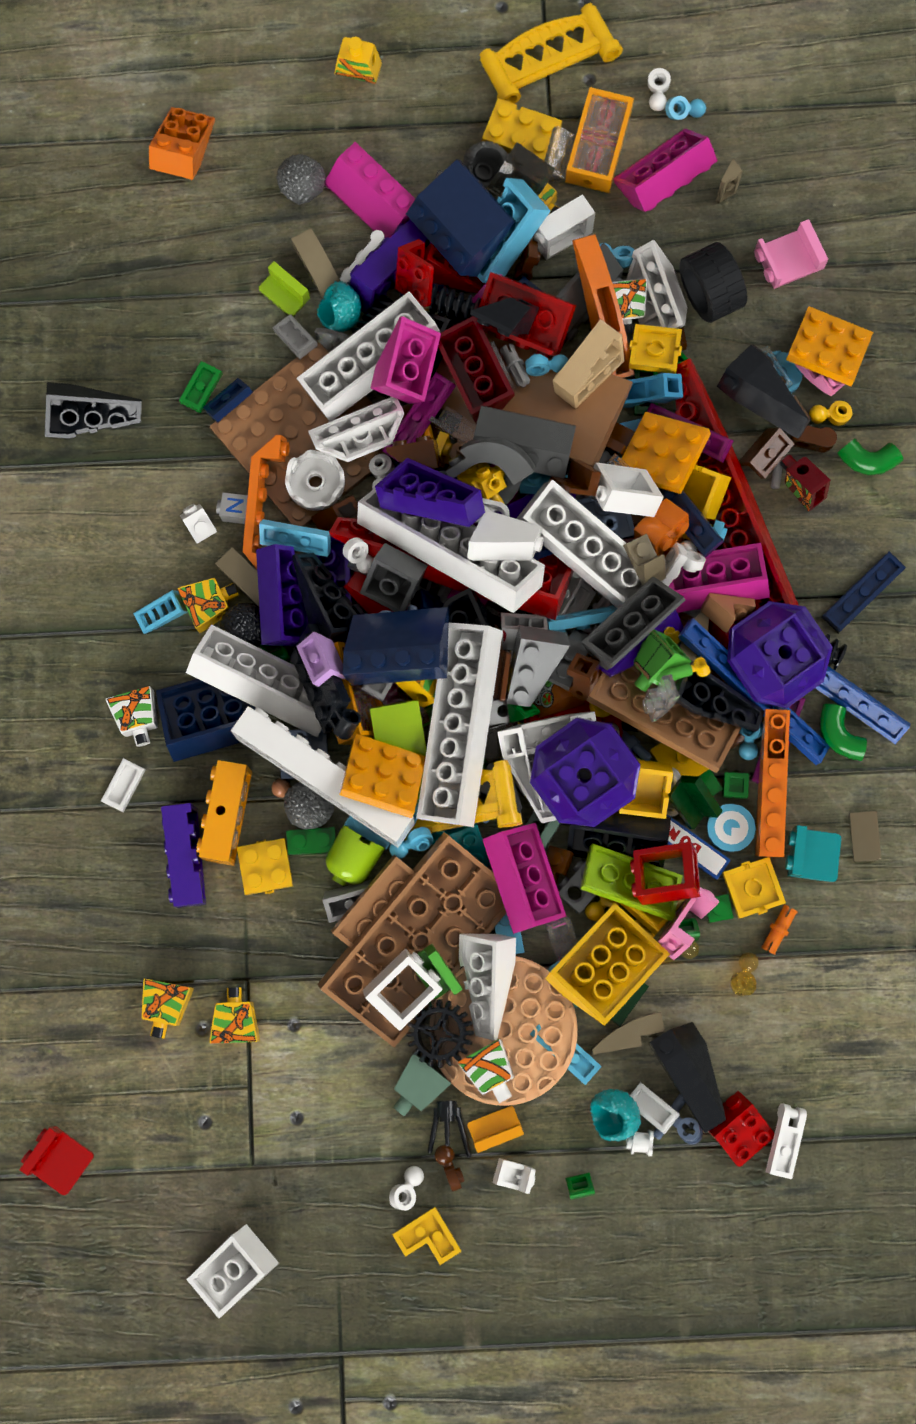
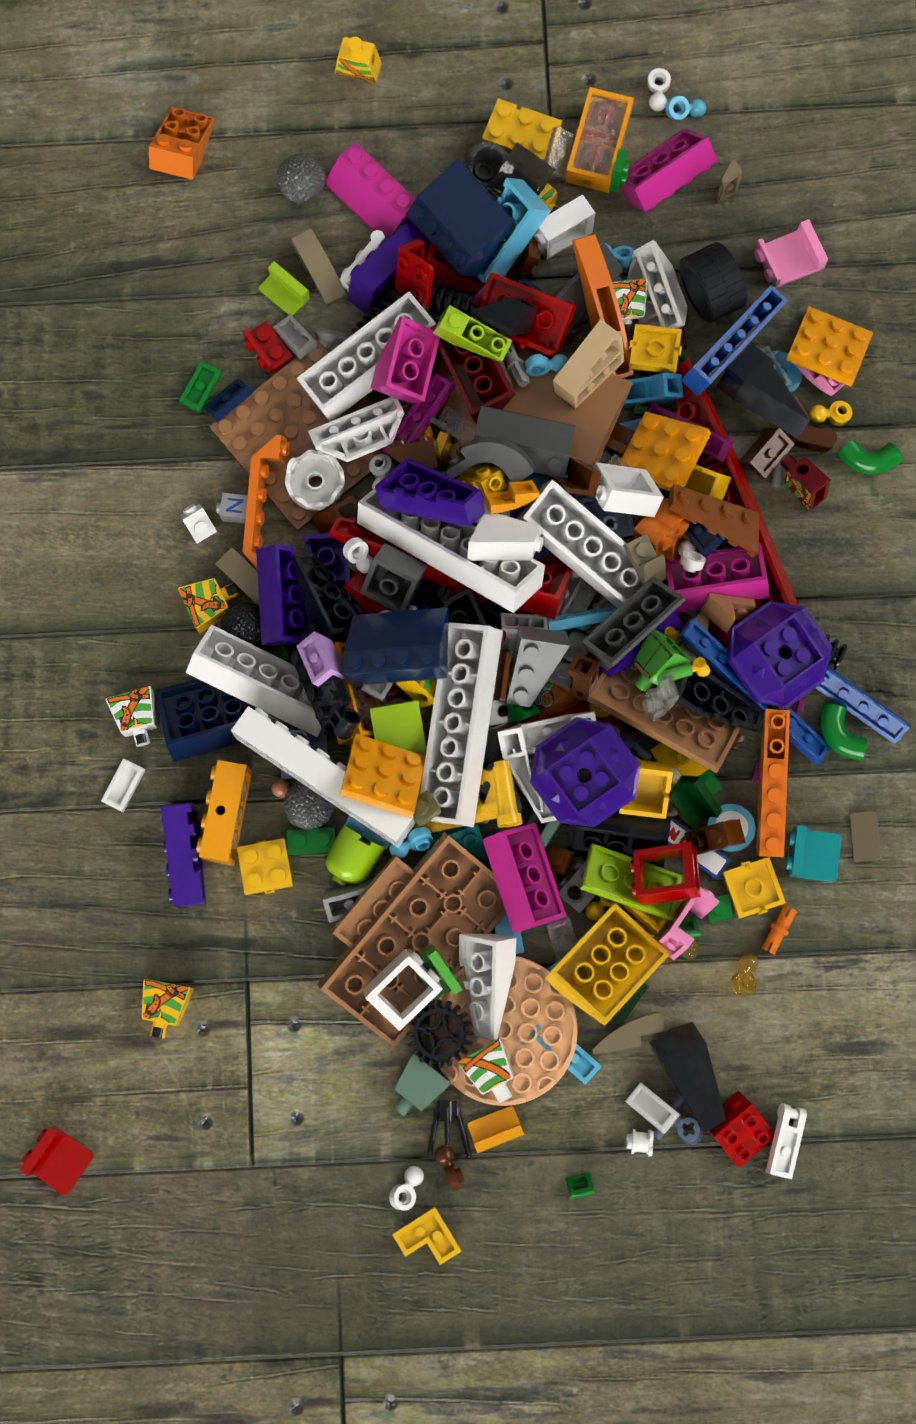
(82, 409): black wedge -> none
(157, 604): medium azure slope -> none
(232, 1271): white slope -> none
(234, 1020): torso -> none
(268, 347): none -> red bracket
(301, 538): medium azure plate -> none
(339, 307): teal hair -> none
(426, 808): none -> olive plate
(471, 334): none -> lime slope
(514, 1175): white bracket -> none
(518, 495): none -> light orange slope
(595, 40): yellow piece -> none
(615, 1115): teal hair -> none
(620, 171): none -> green plate
(673, 562): white plate -> none
(716, 836): none -> reddish brown slope
(718, 516): none -> dark orange wing
(734, 340): none -> blue brick
(735, 785): green plate -> none
(748, 749): medium azure plate -> none
(863, 592): dark blue tile -> none

